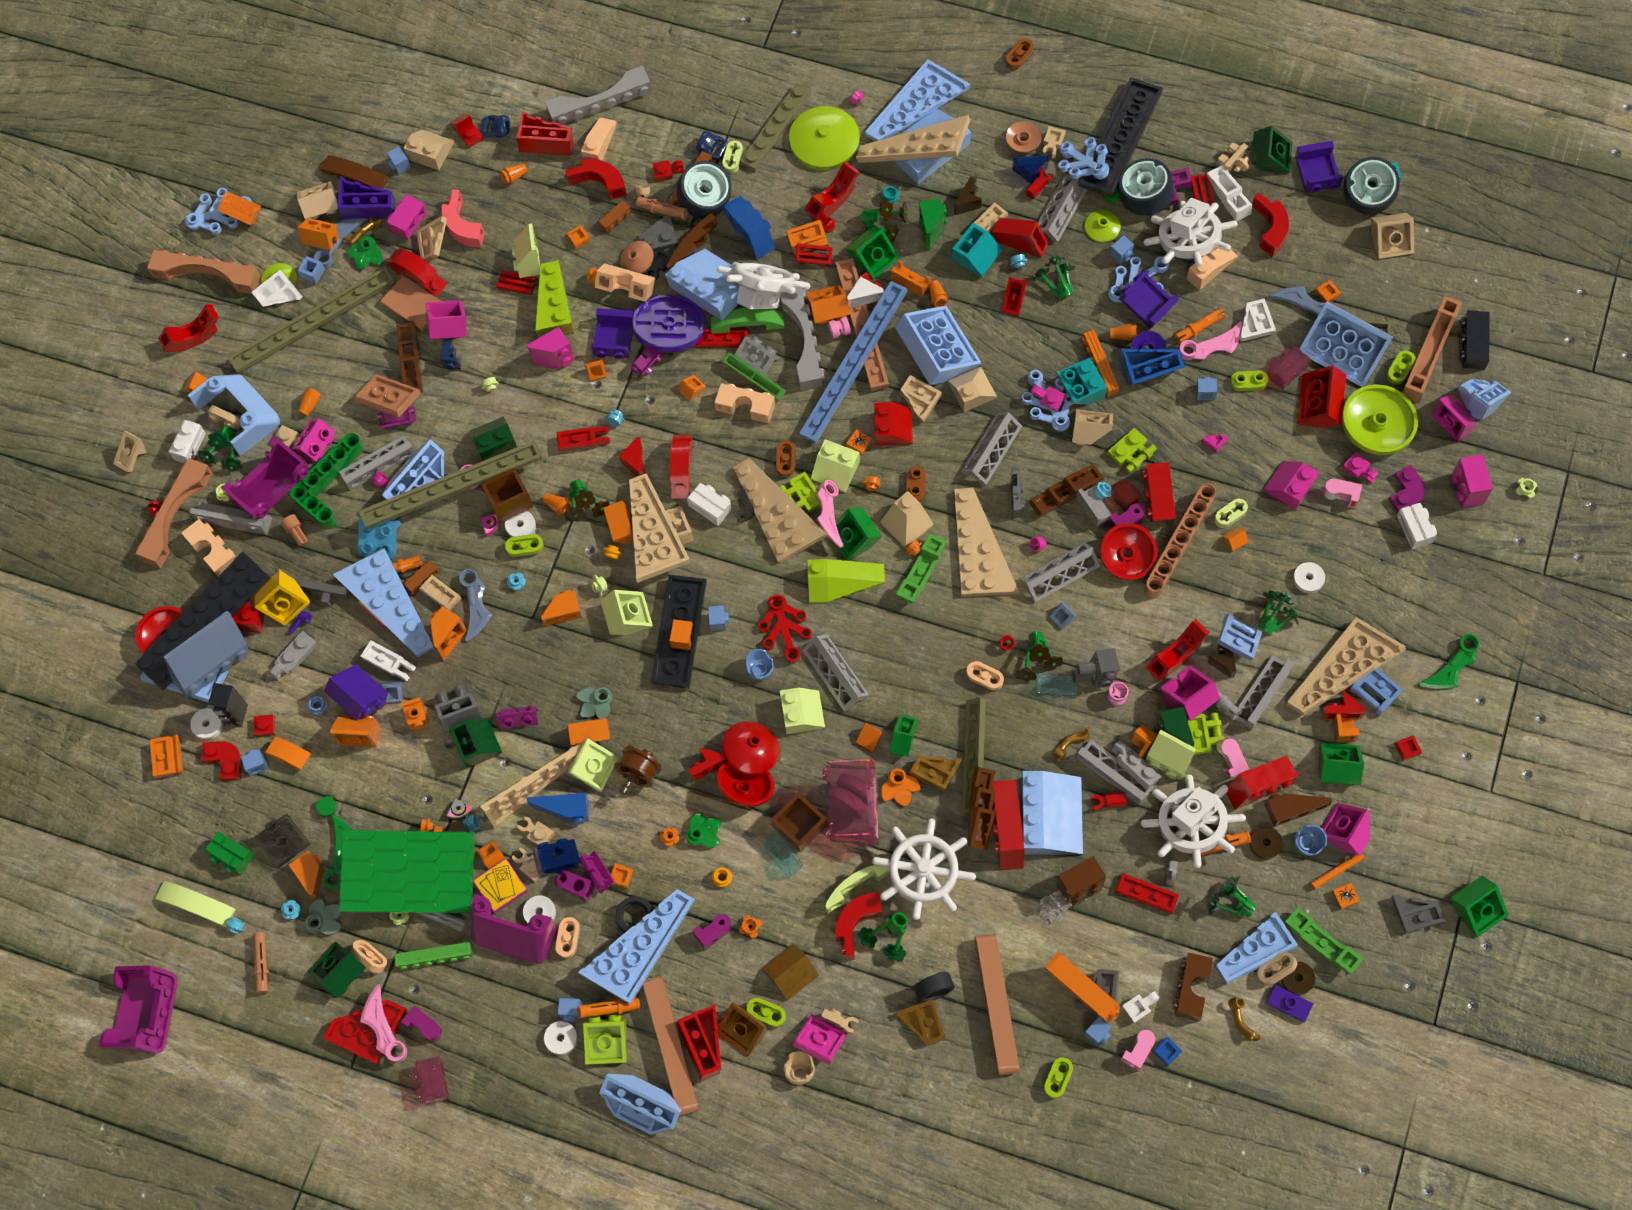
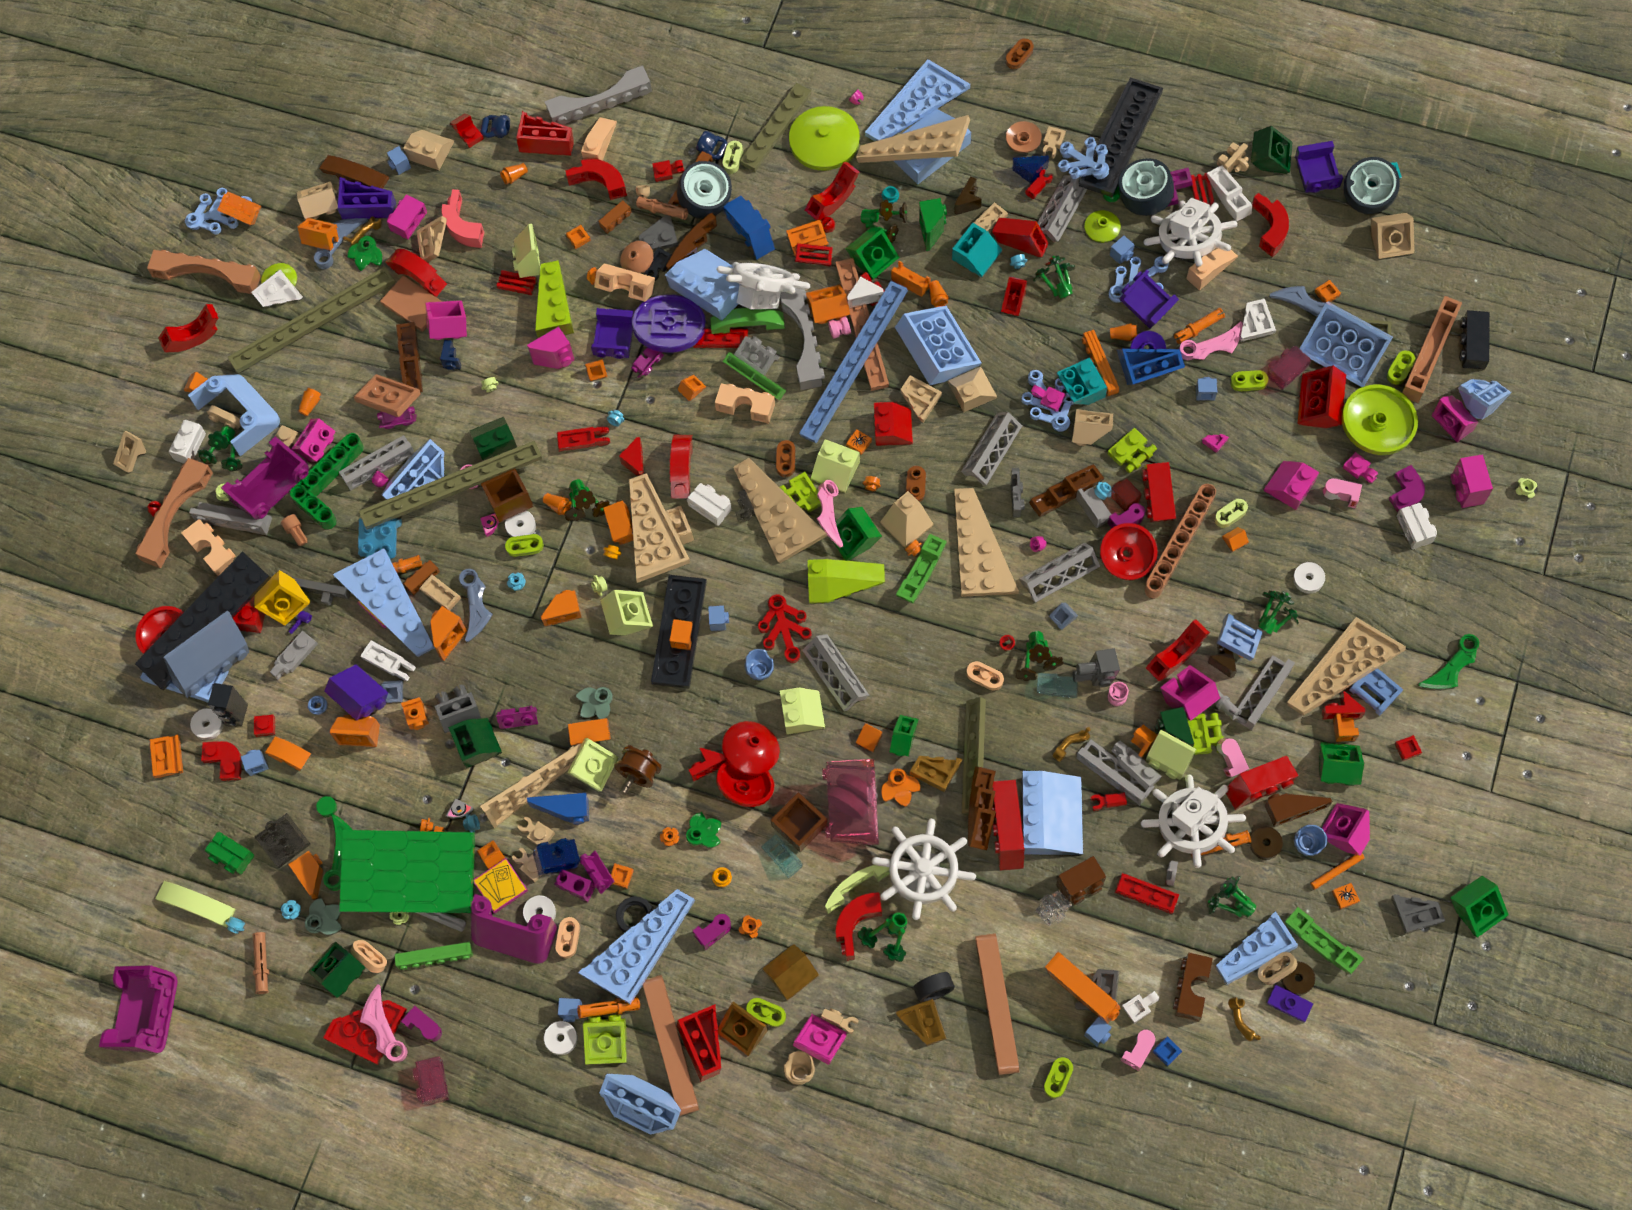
(311, 269): medium blue plate -> none

